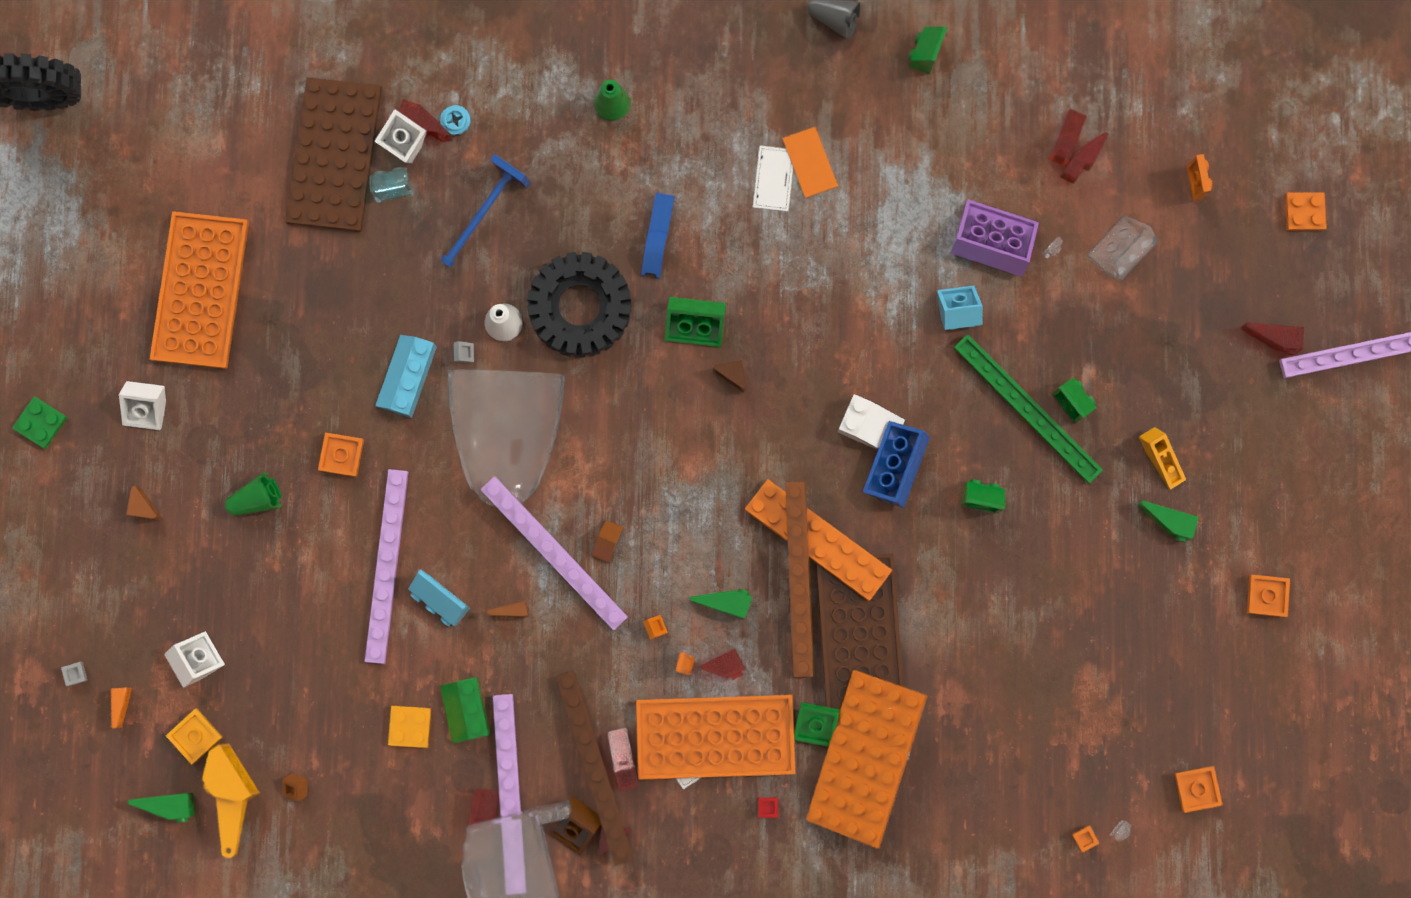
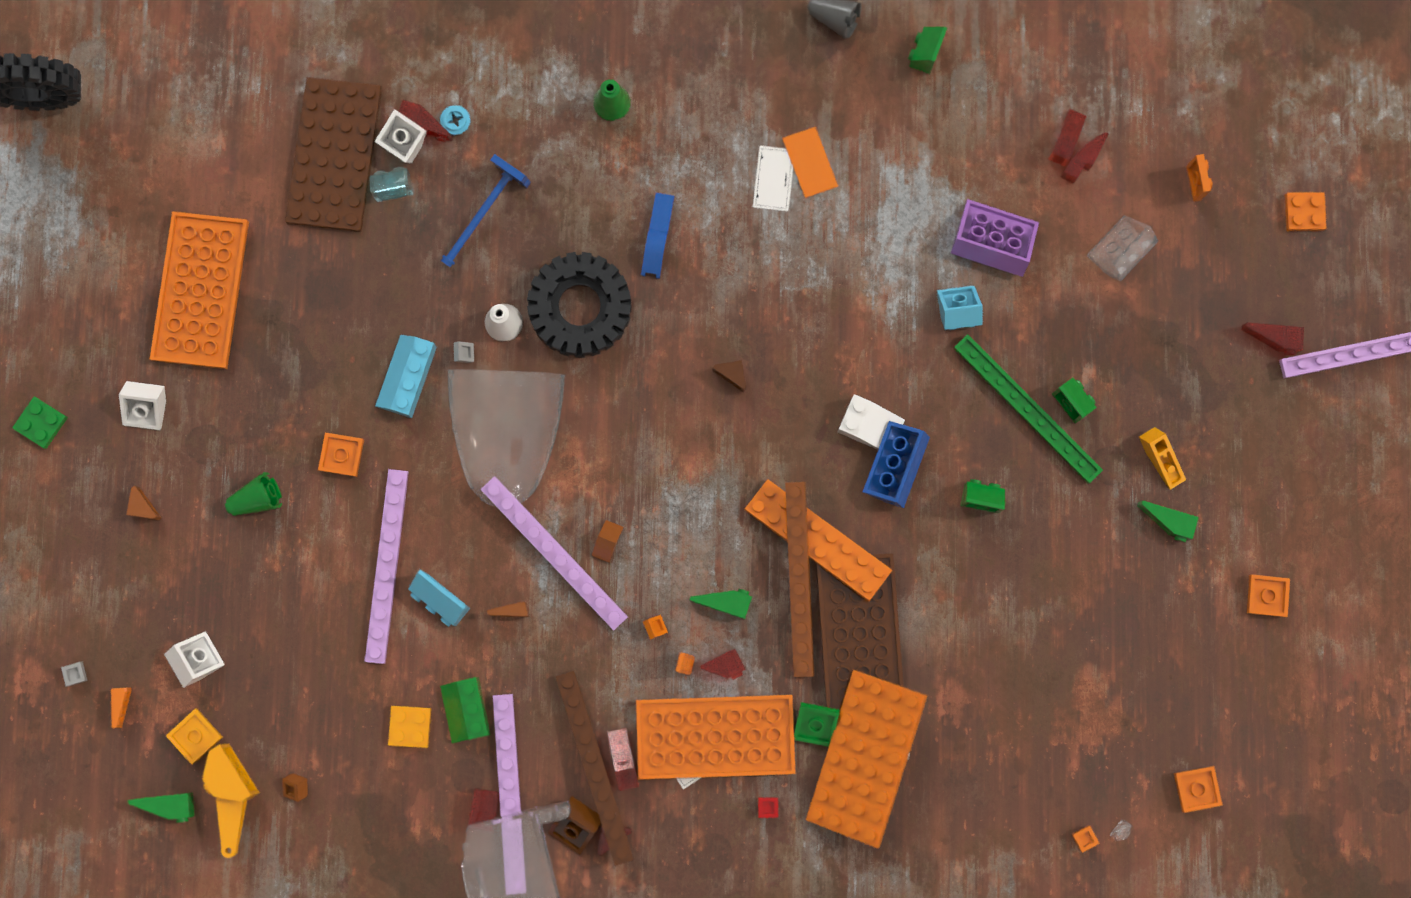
(695, 321): green slope -> none
(1054, 248): clear plate -> none

